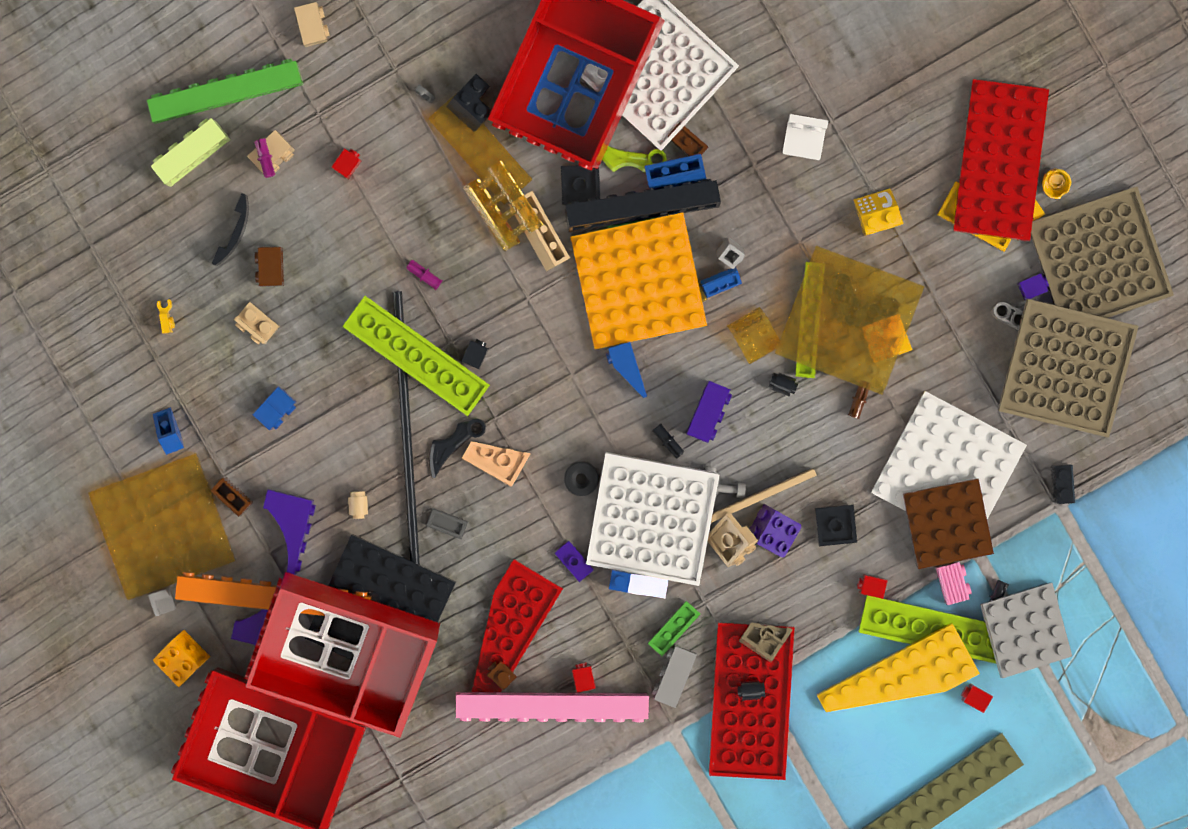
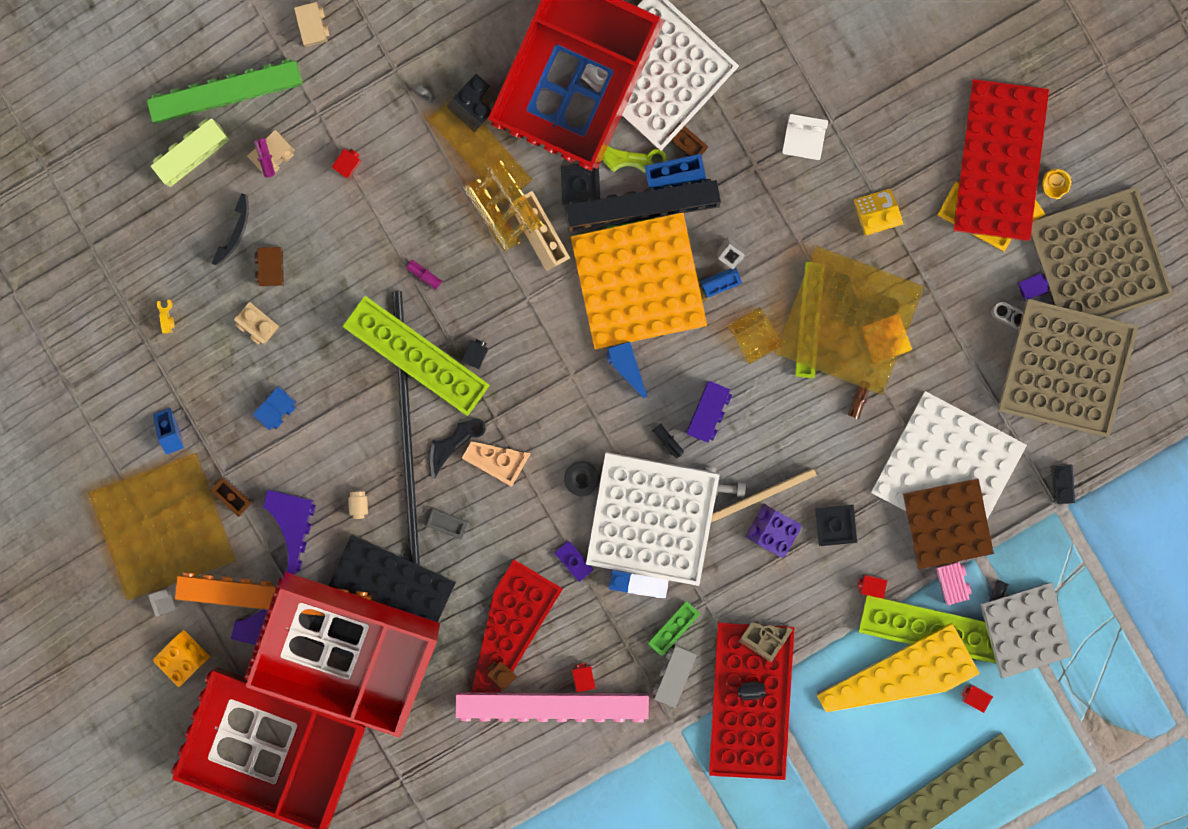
(731, 540): tan plate -> none
(783, 384): black brick -> none

